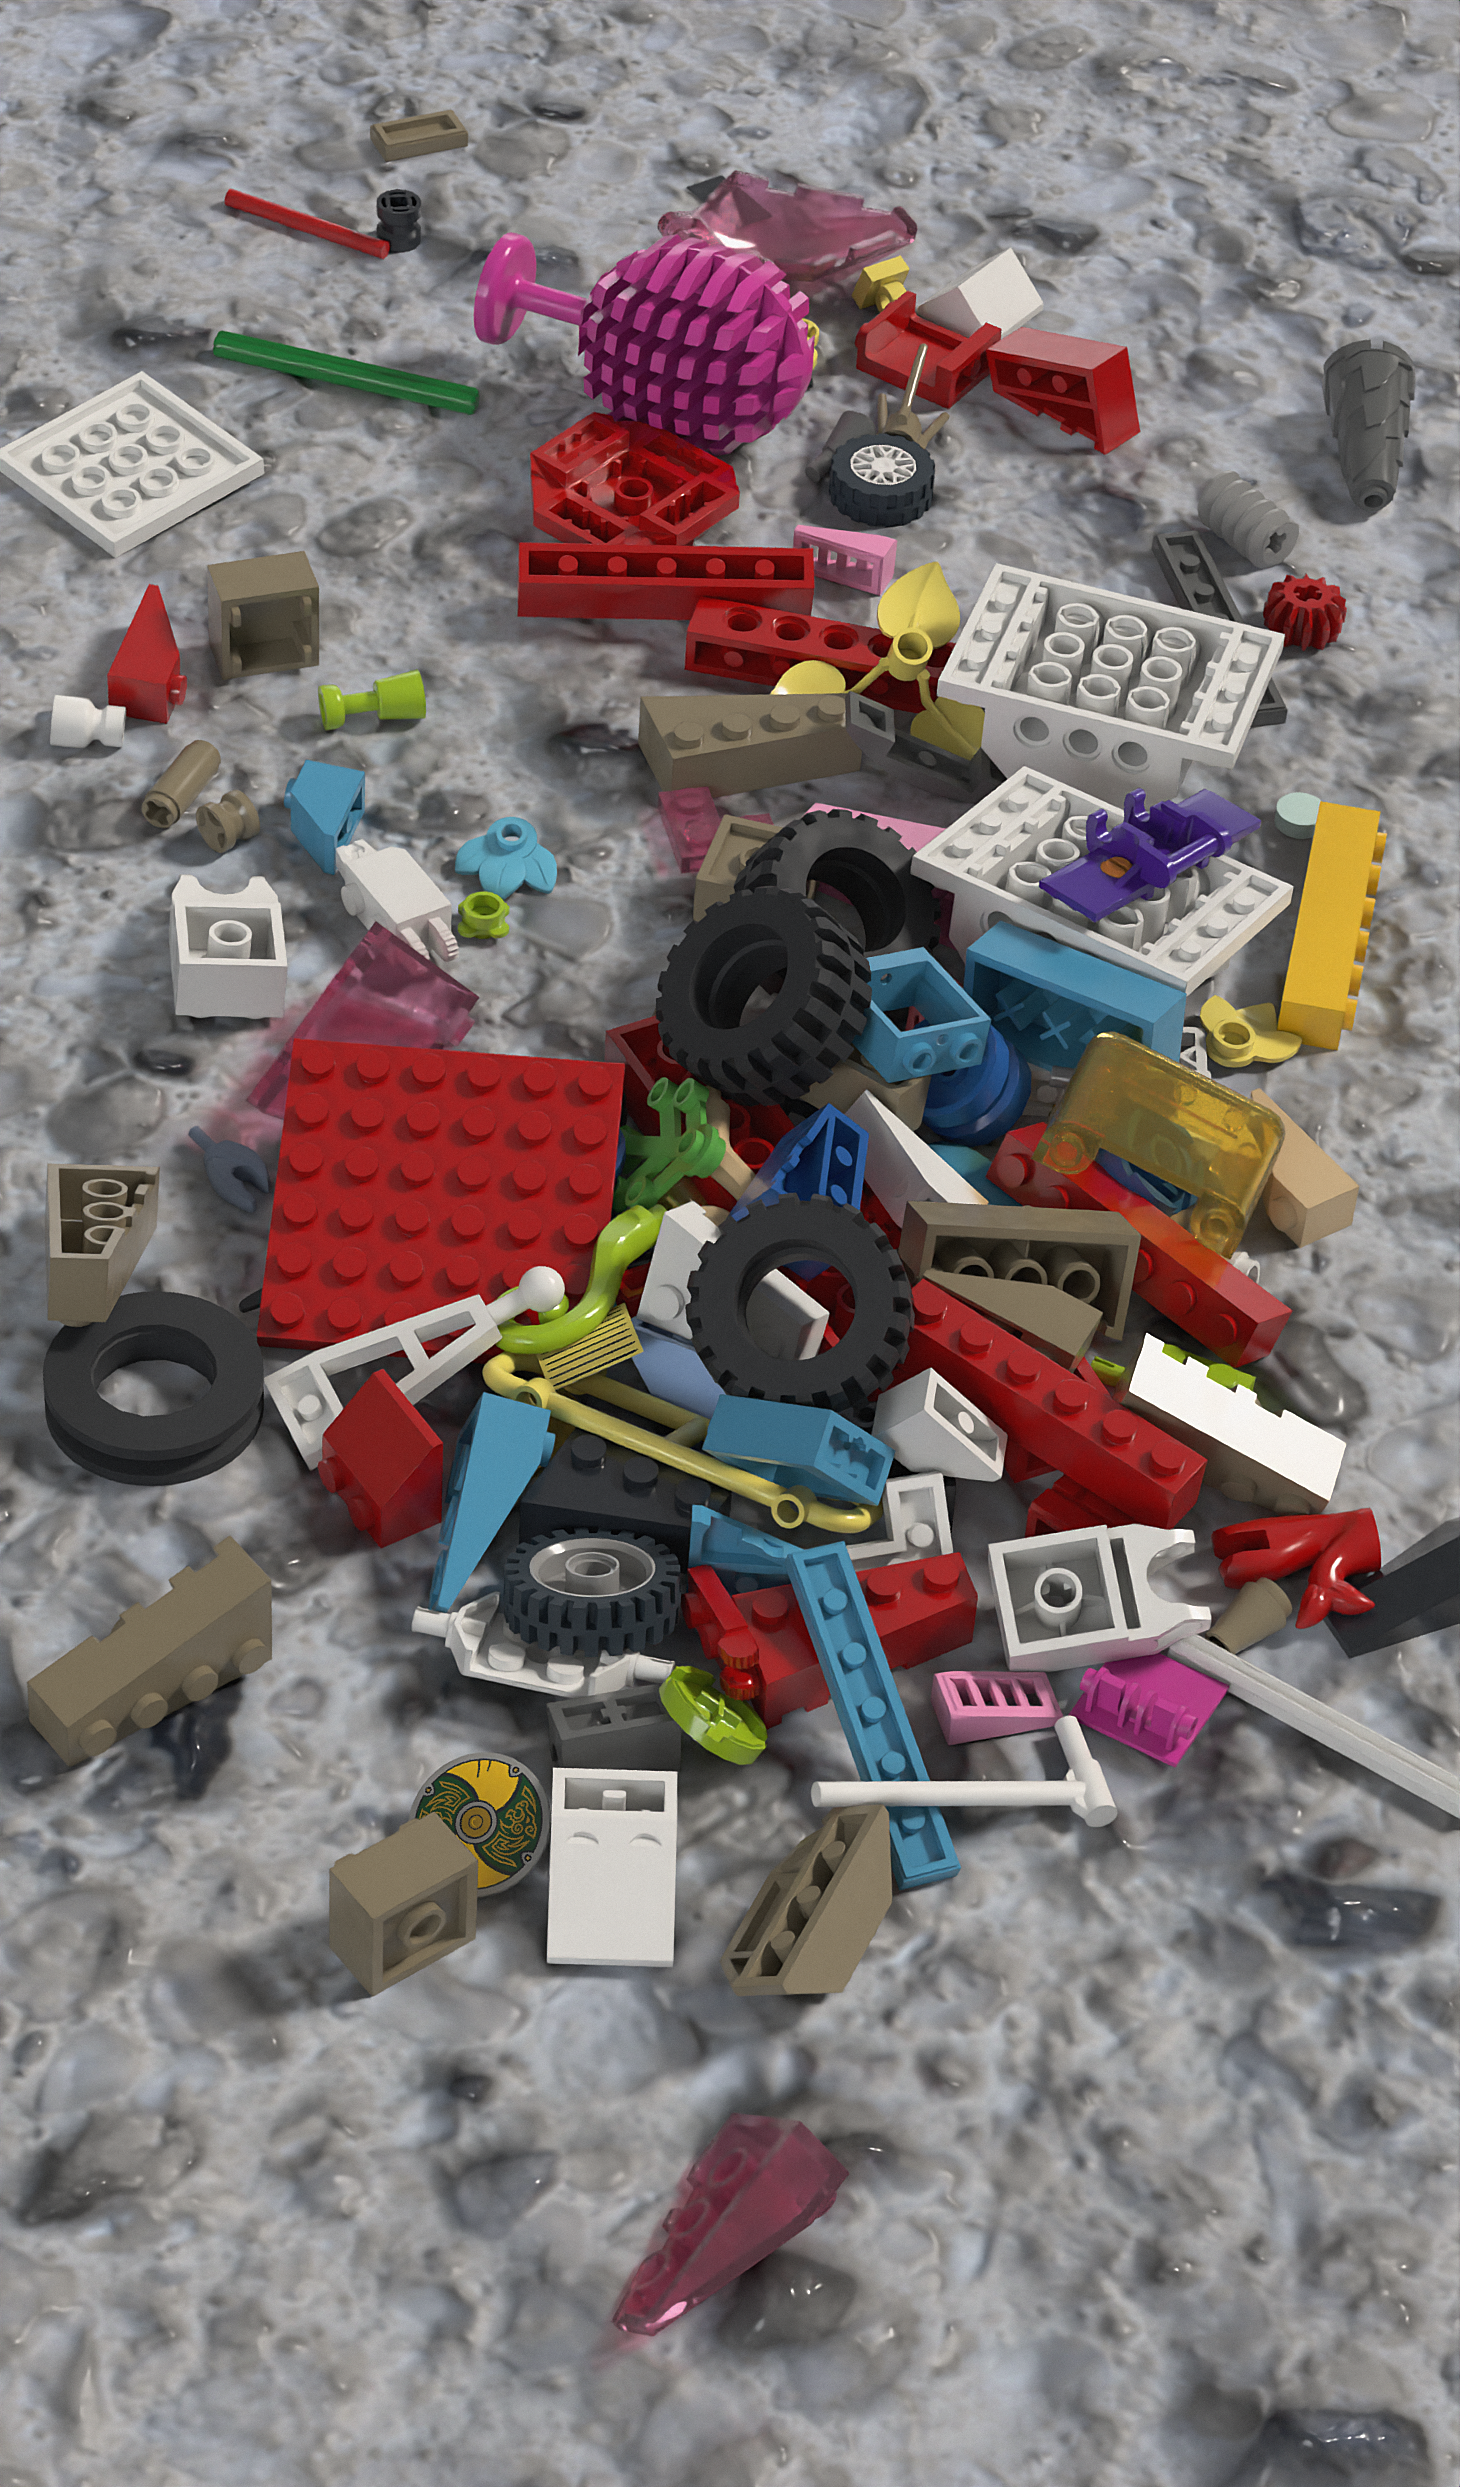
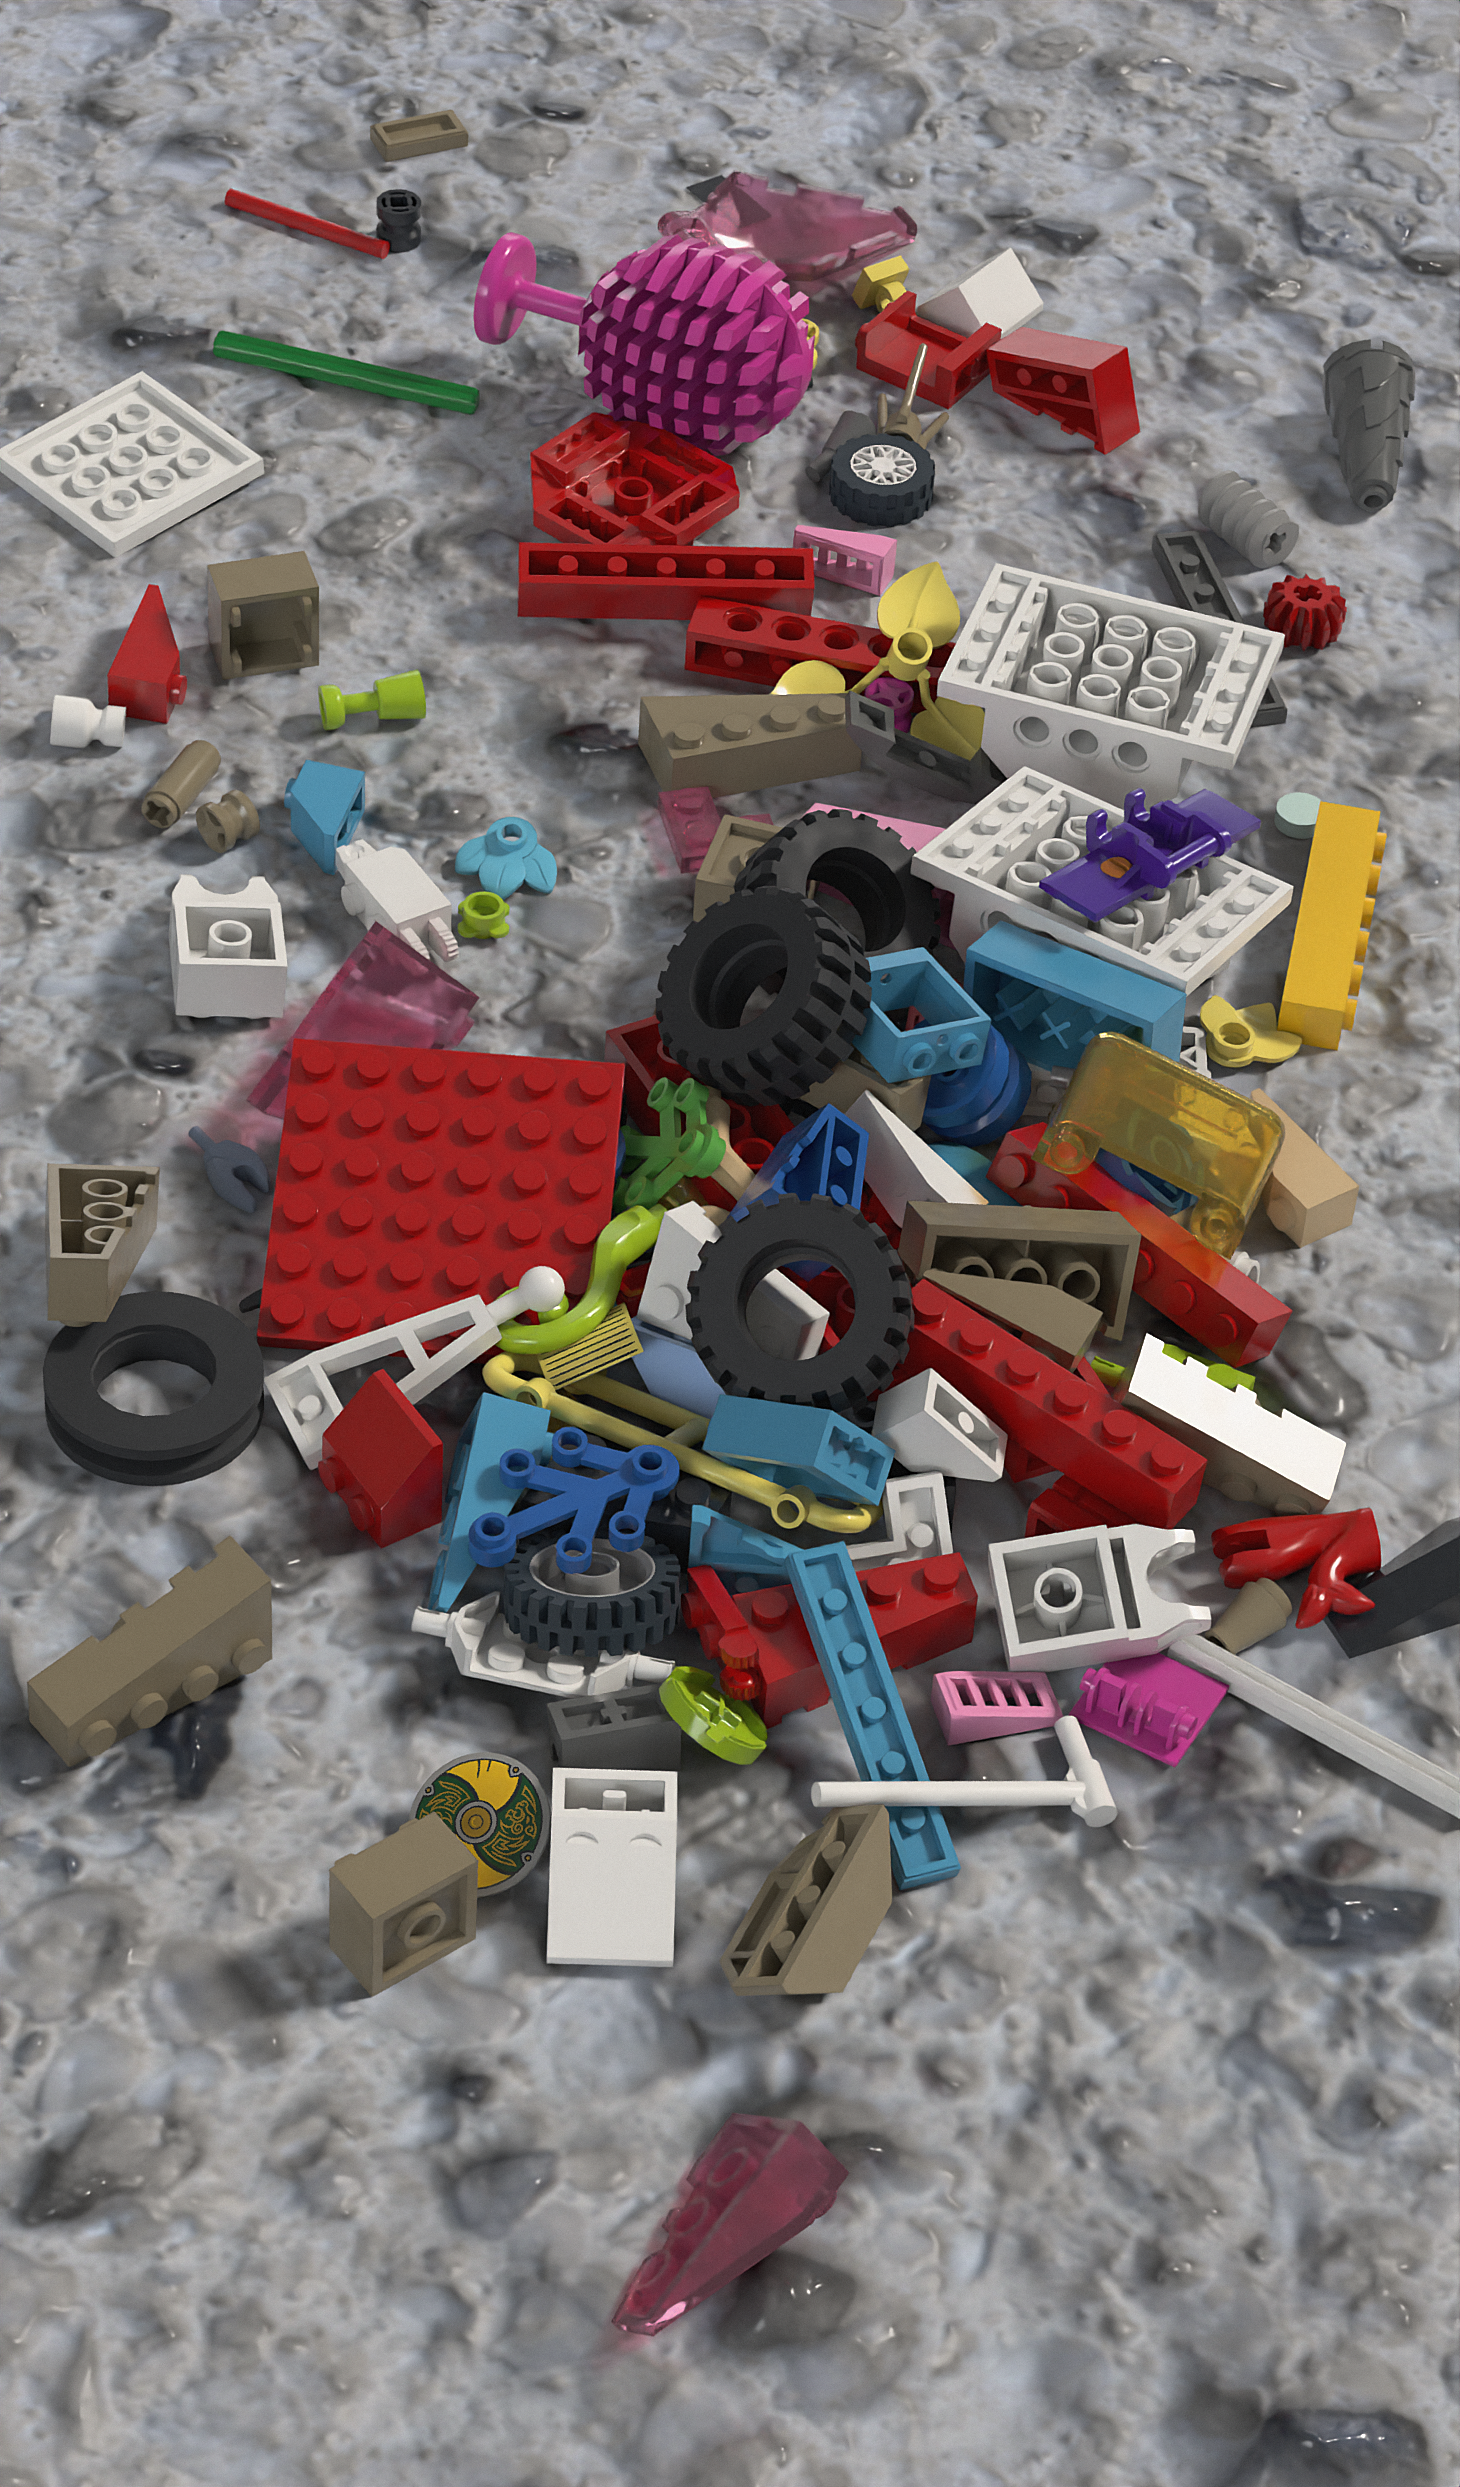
(576, 1497): none -> blue plant
(895, 695): none -> dark pink wheel

